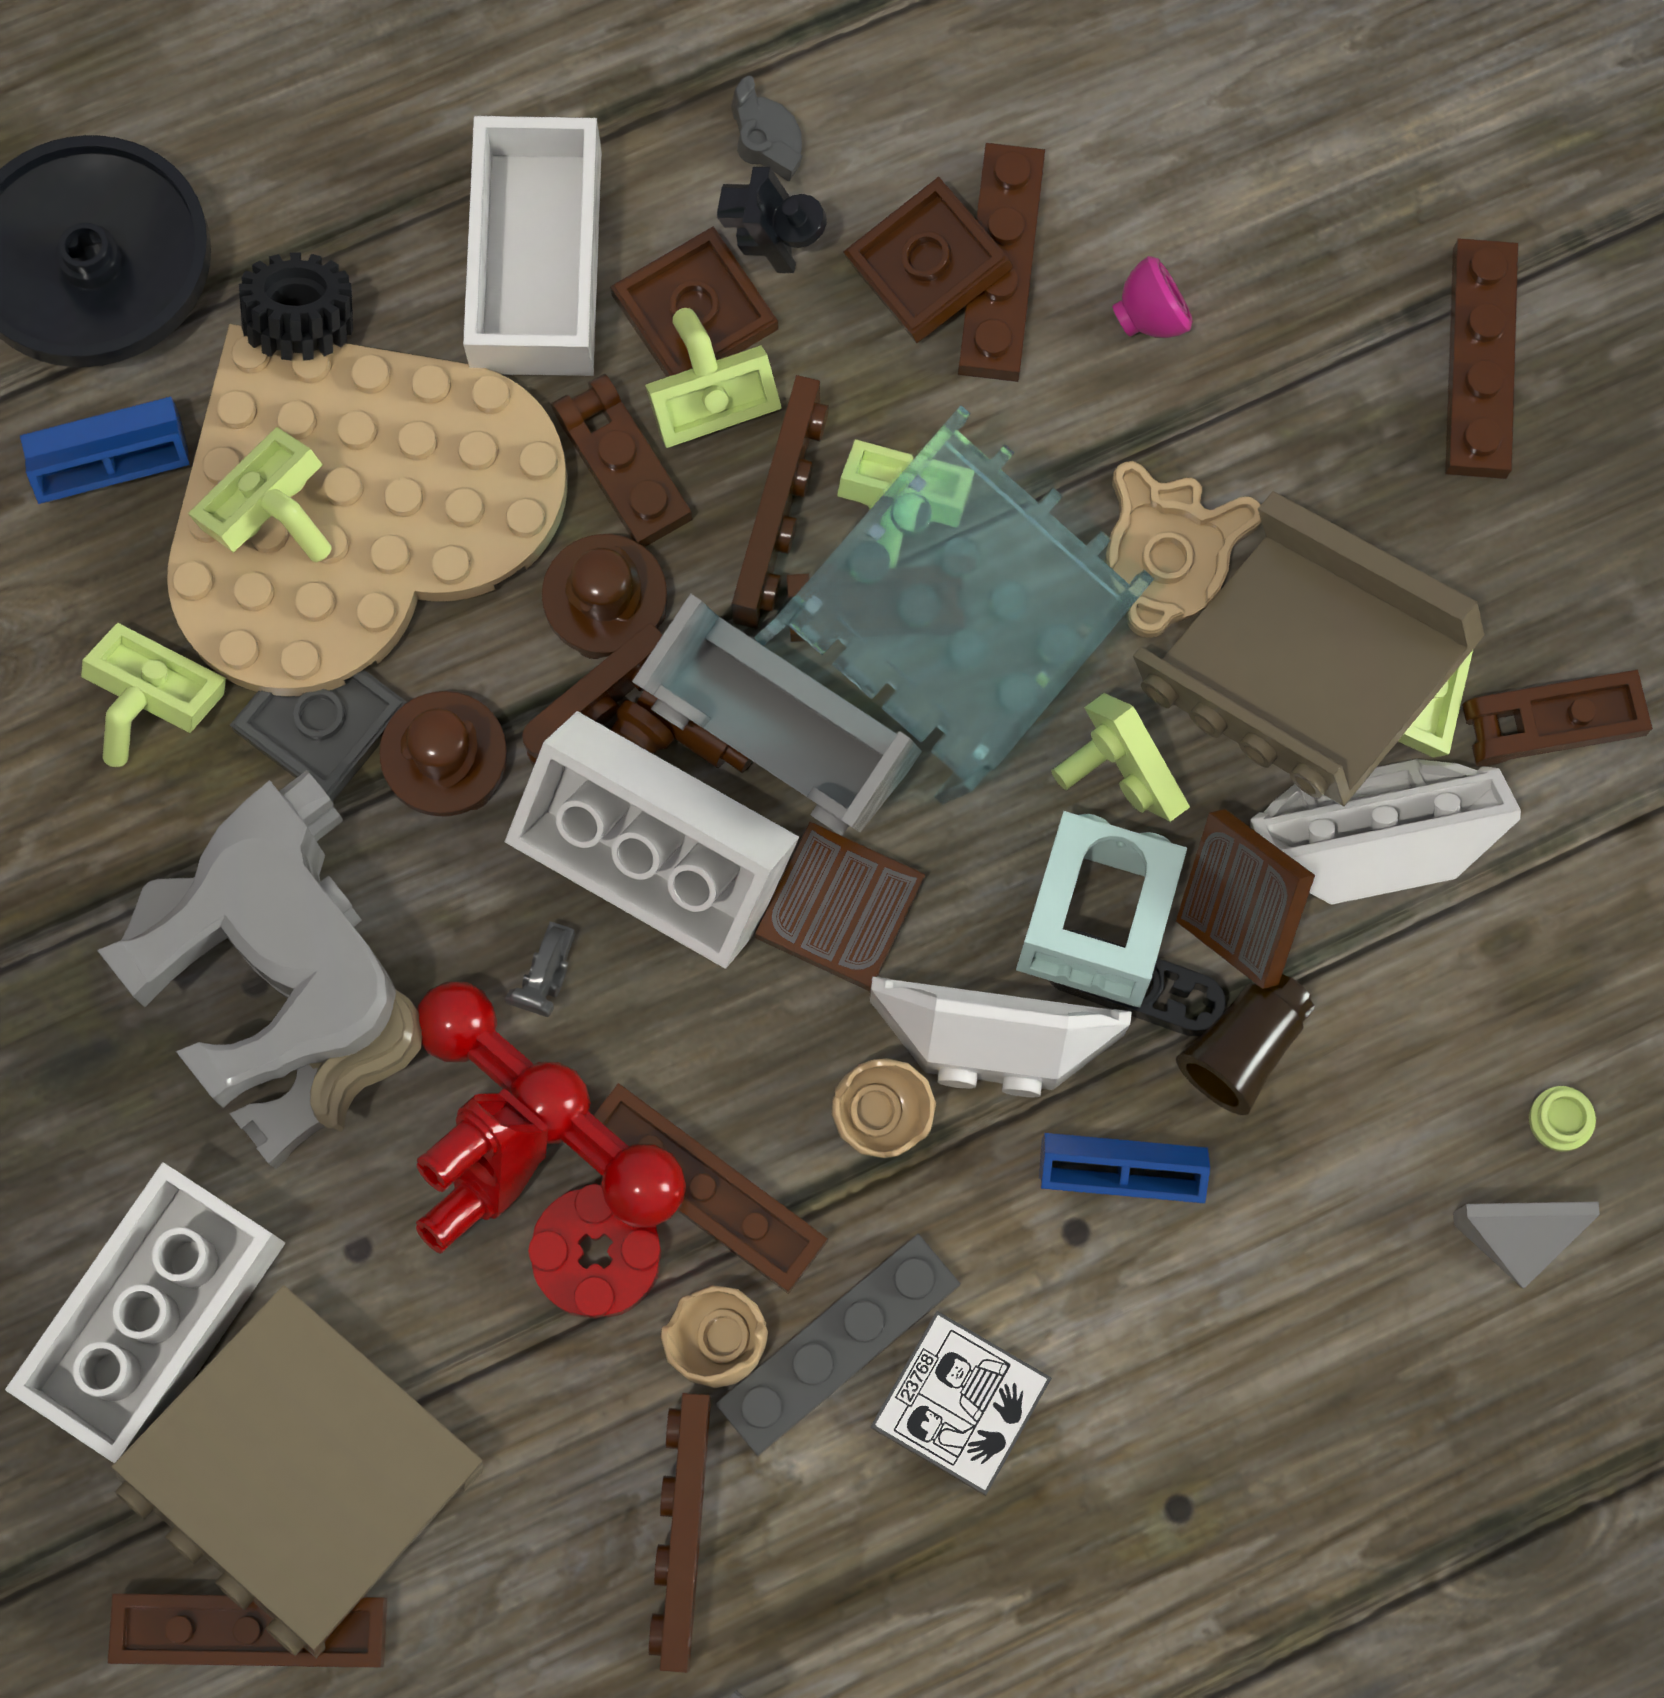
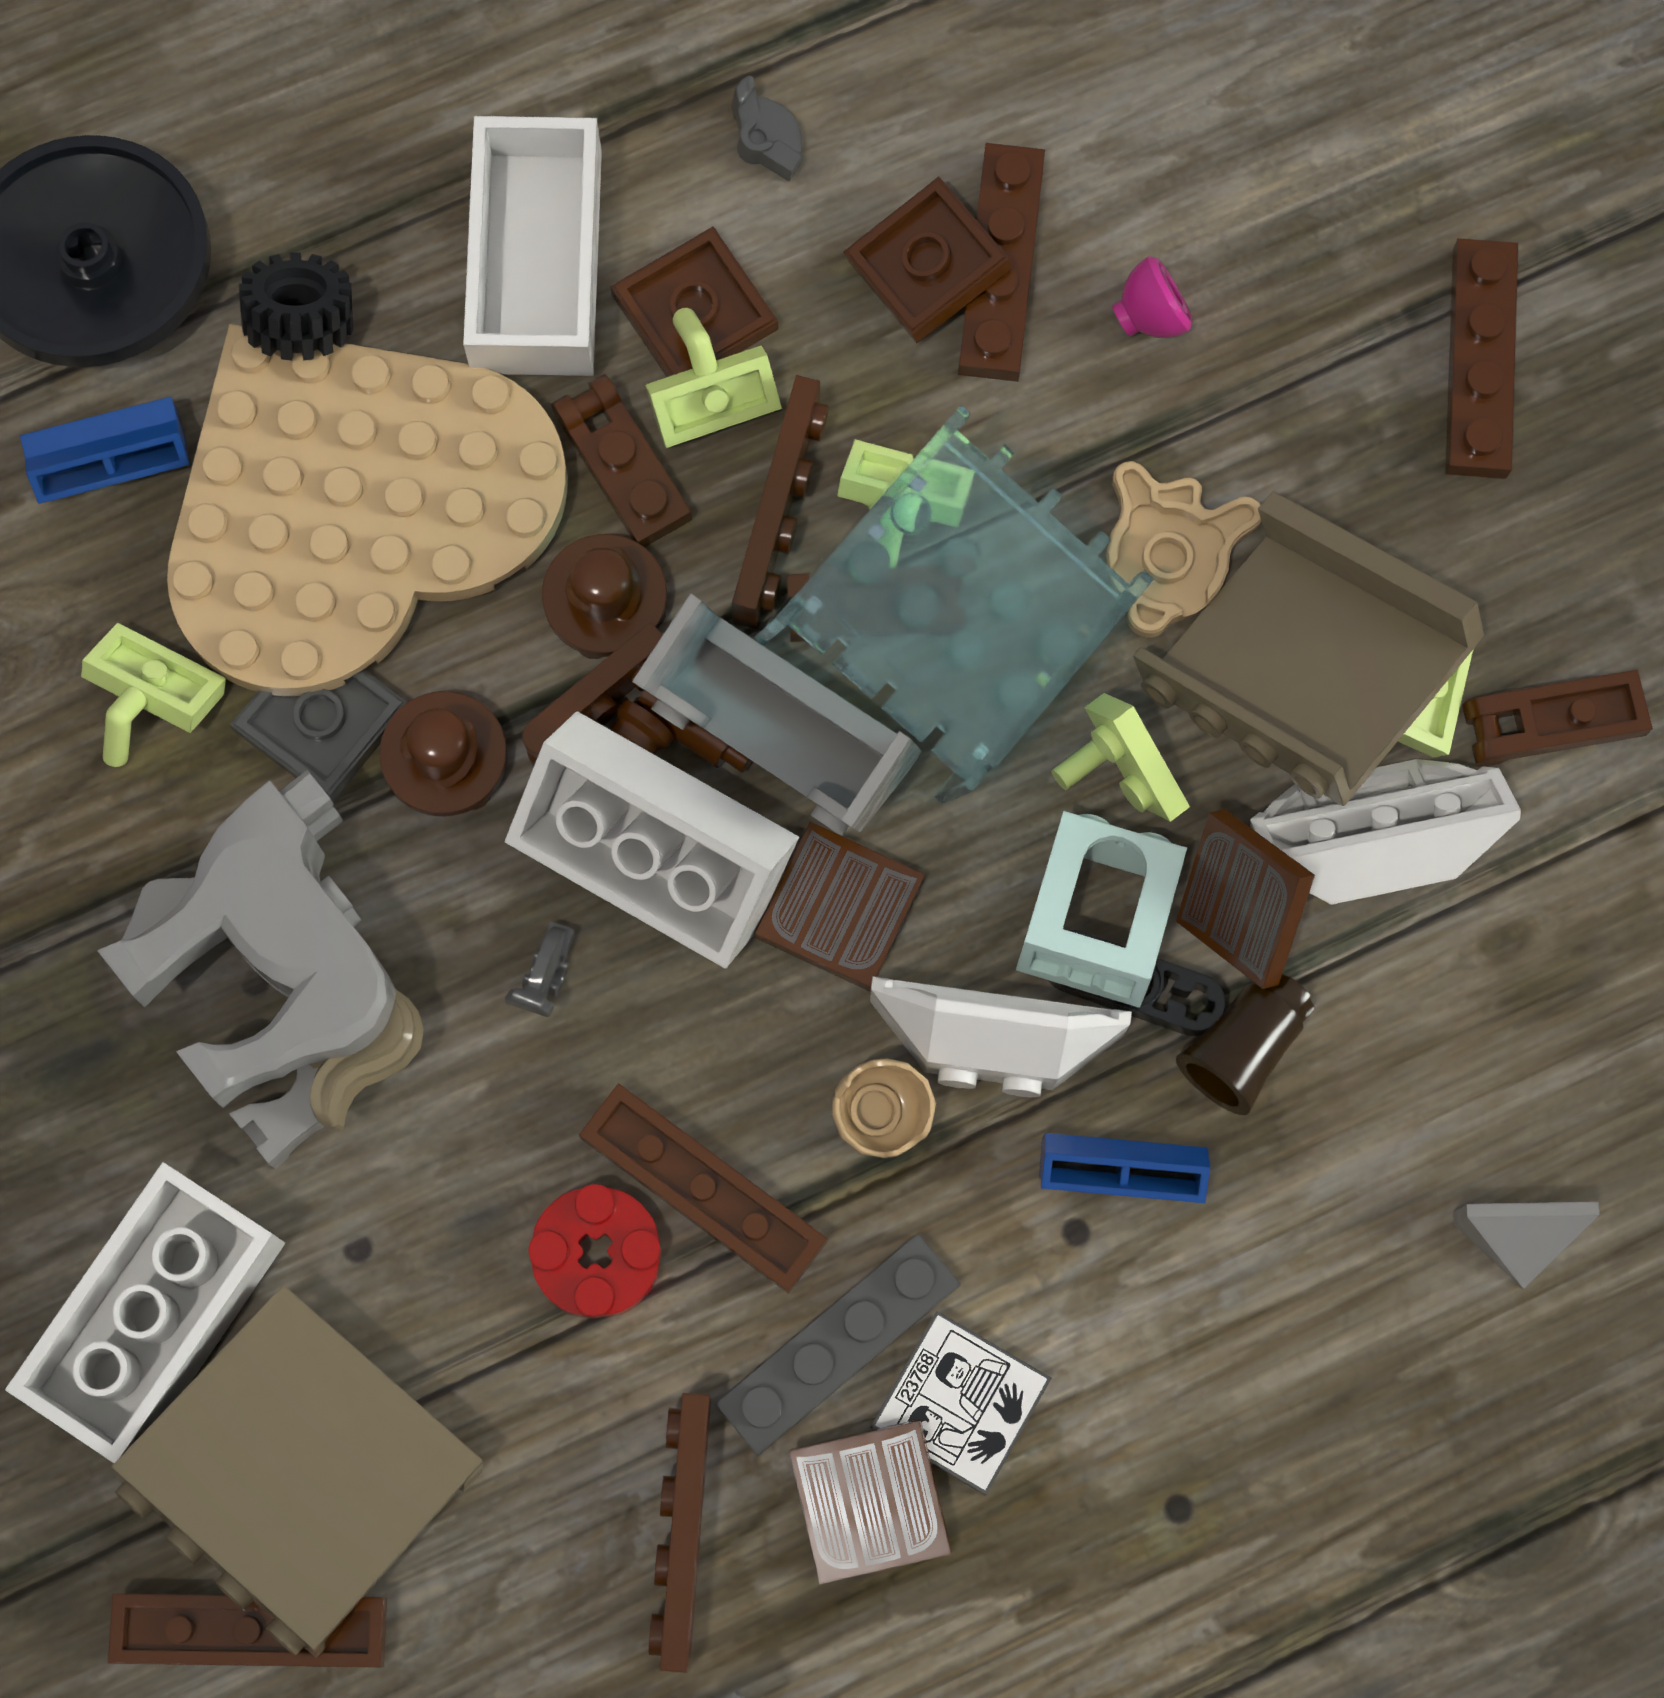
(263, 489): yellowish green plate -> none
(507, 1133): red connector -> none
(715, 1336): tan hair -> none
(770, 219): black hips -> none
(870, 1501): none -> tile
(1562, 1118): yellowish green plate -> none

